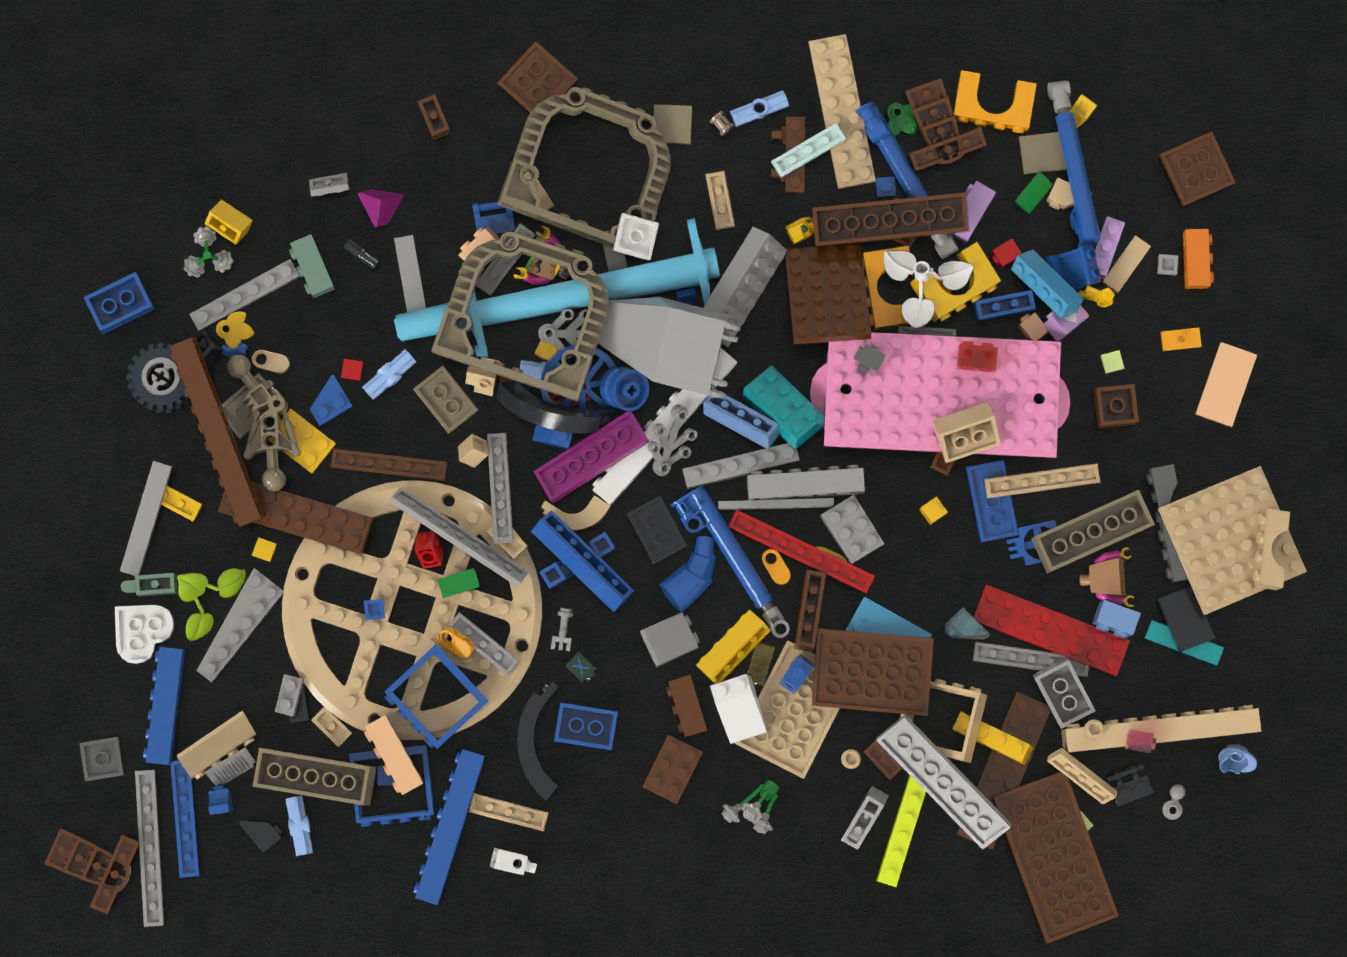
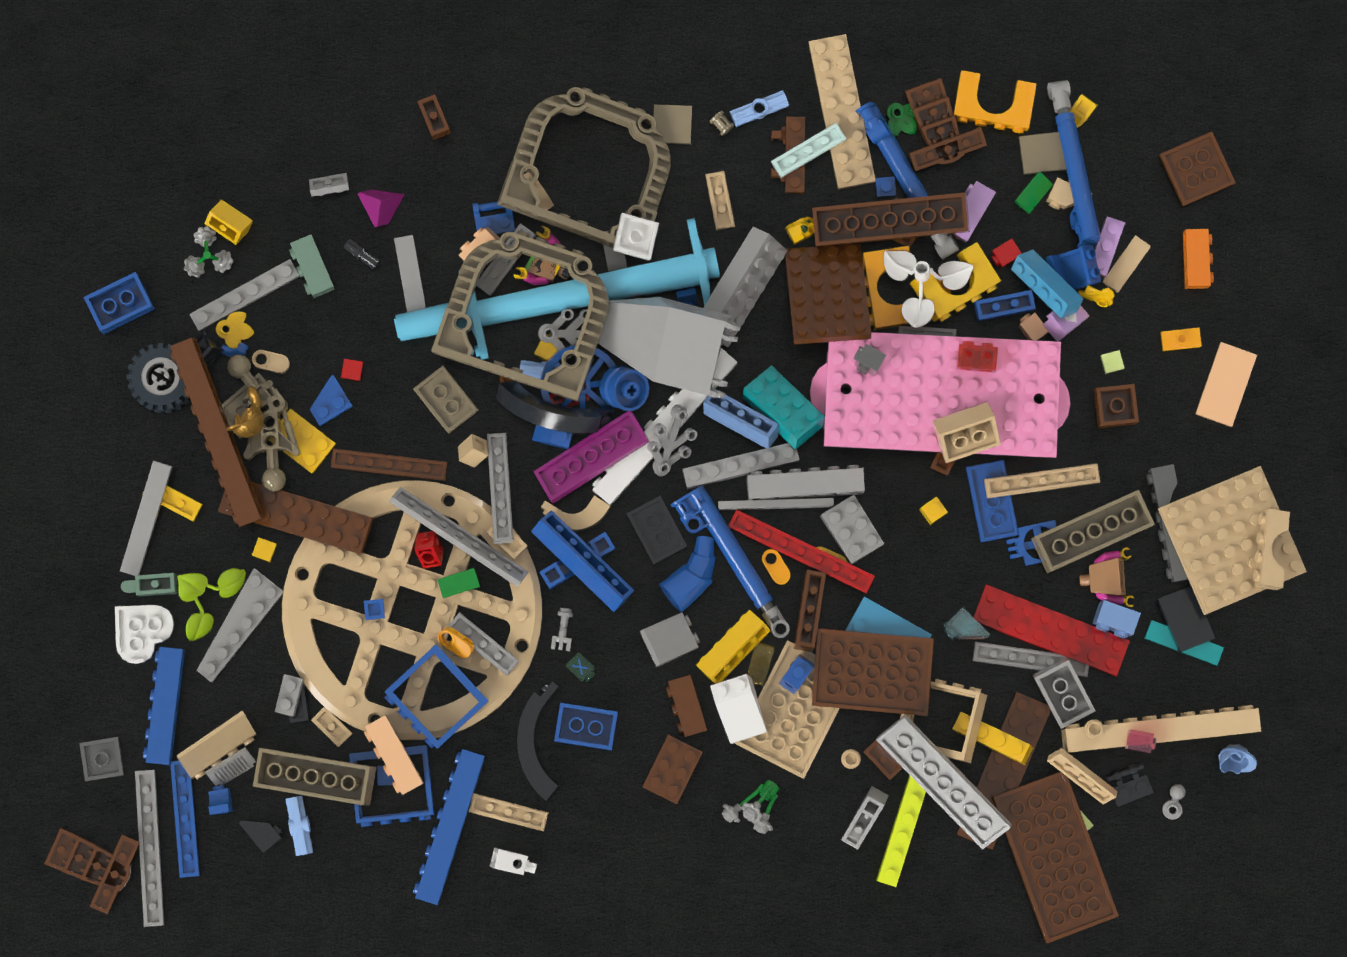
(252, 419): none -> pearl gold piece
(389, 374): light blue piece -> none
(482, 380): tan brick -> none
(536, 78): reddish brown plate -> none
(1167, 264): light grey plate -> none

